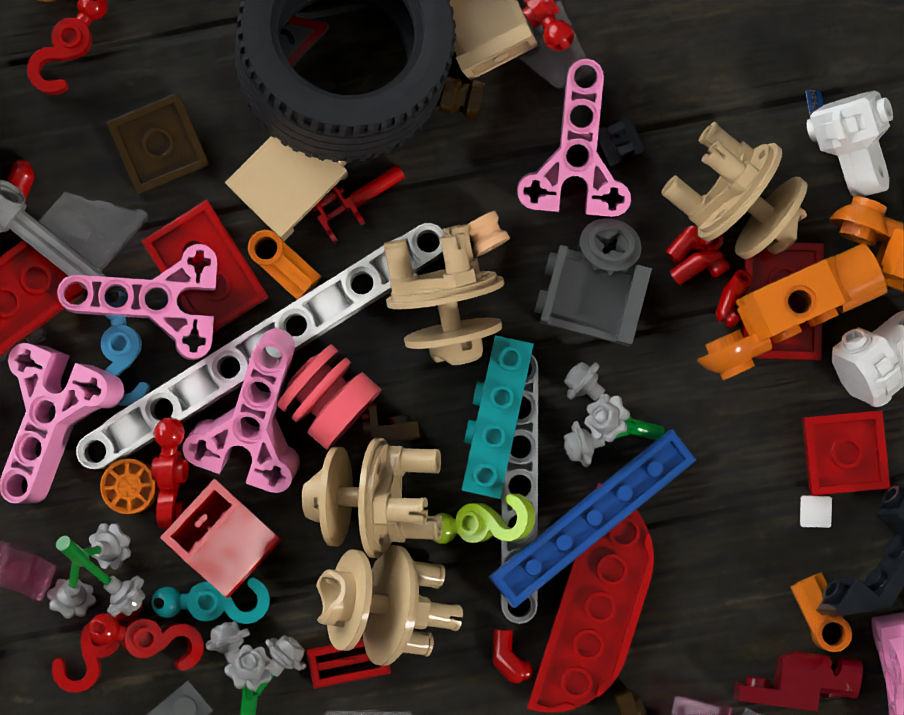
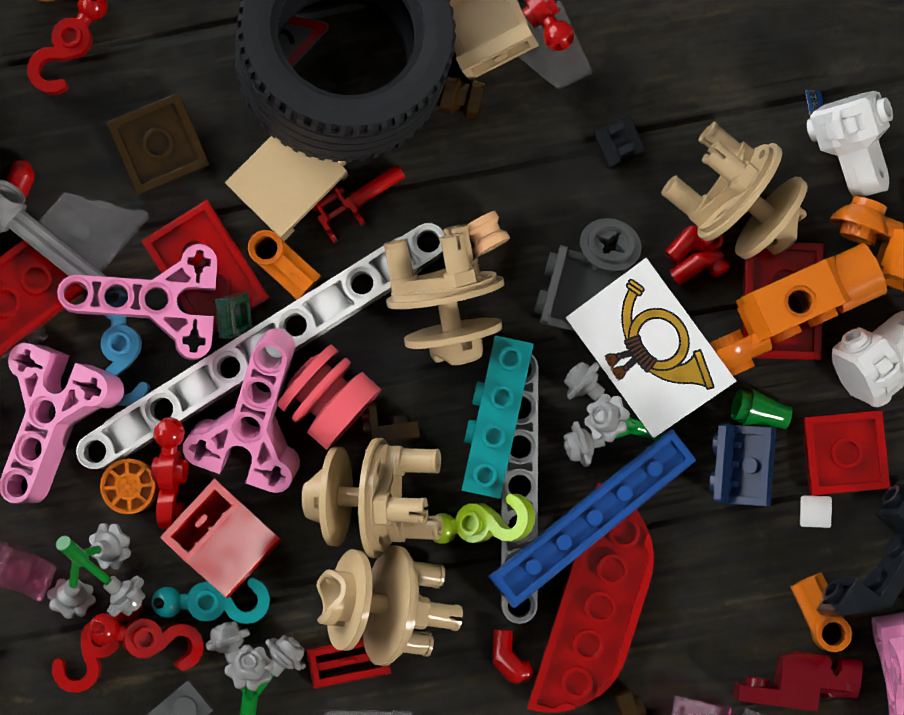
(233, 315): none -> clear green tile
(593, 171): bright pink beam -> none
(650, 348): none -> white sticker
(734, 290): red arm -> none
(743, 465): none -> dark blue bracket
(757, 409): none -> green cone

